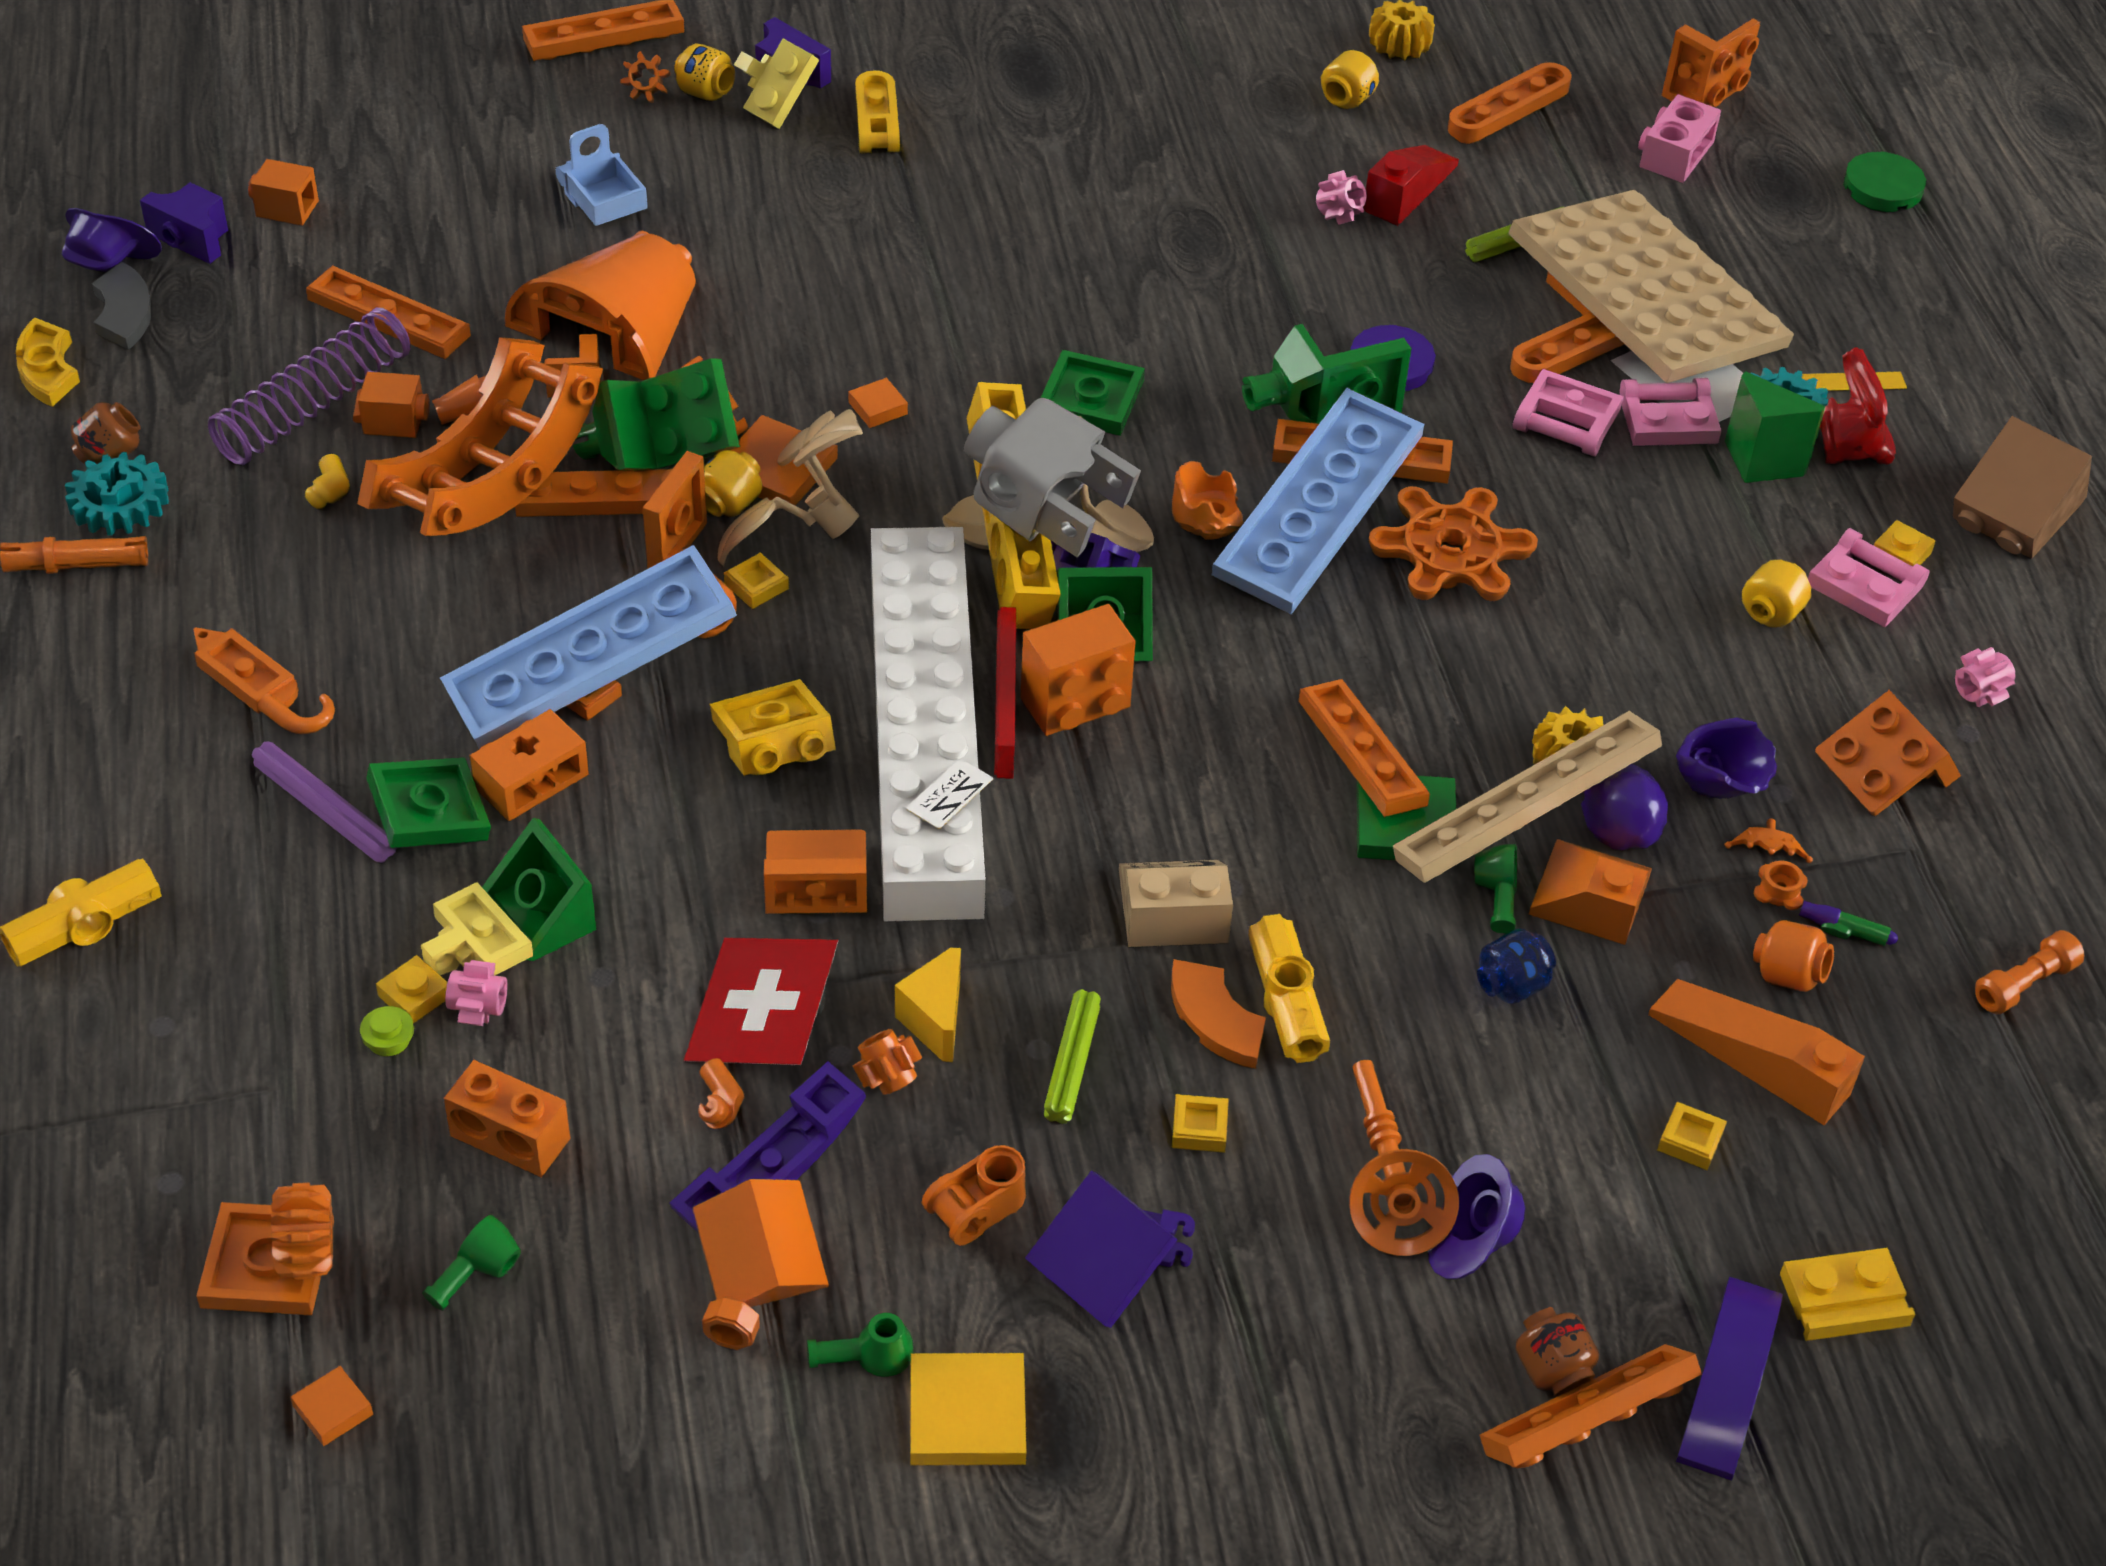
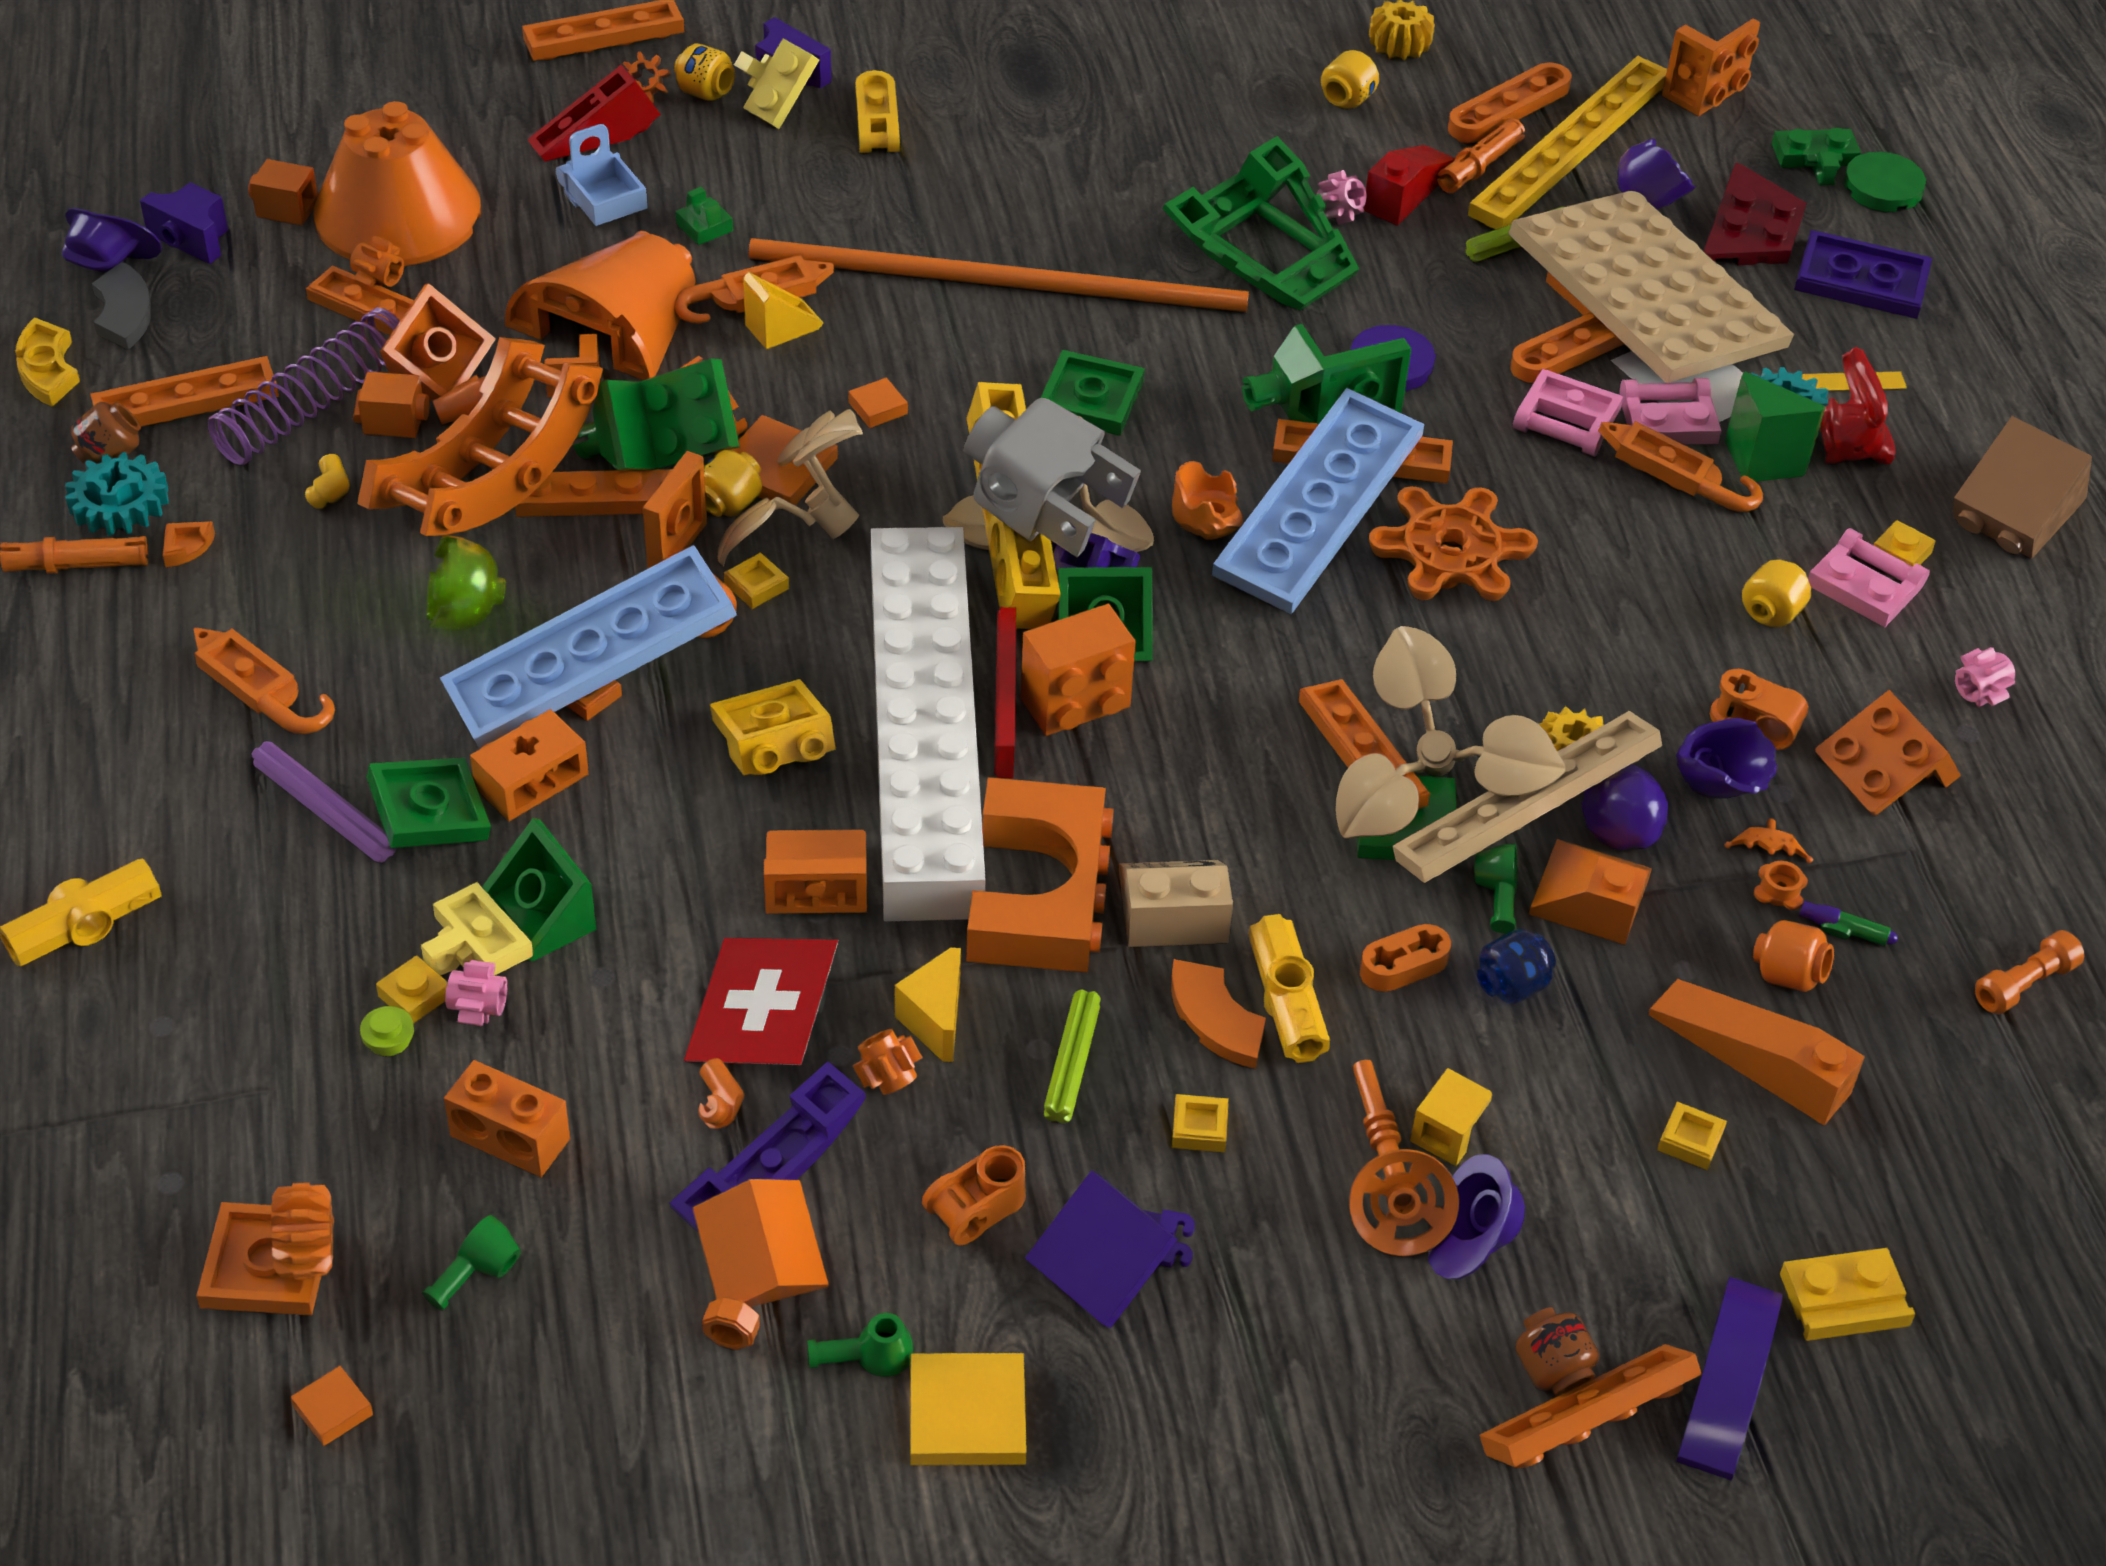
(186, 541): none -> orange tile
(191, 392): none -> orange plate
(377, 263): none -> orange gear
(397, 185): none -> orange cone
(436, 343): none -> orange slope
(463, 585): none -> clear neon green cylinder
(613, 102): none -> red slope
(703, 217): none -> green tile
(775, 314): none -> yellow slope
(790, 274): none -> orange plate
(949, 793): white sticker -> none
(1004, 275): none -> orange piece
(1051, 927): none -> orange arch
(1249, 193): none -> green windscreen
(1407, 961): none -> orange beam
(1412, 671): none -> tan plant
(1447, 1116): none -> yellow panel
(1472, 161): none -> orange pin
(1568, 144): none -> yellow plate
(1653, 174): none -> dark purple hair
(1677, 465): none -> orange plate
(1679, 138): bright pink brick -> none
(1755, 221): none -> dark red wing
(1774, 708): none -> orange piece
(1818, 149): none -> green hinge
(1863, 274): none -> dark purple tile

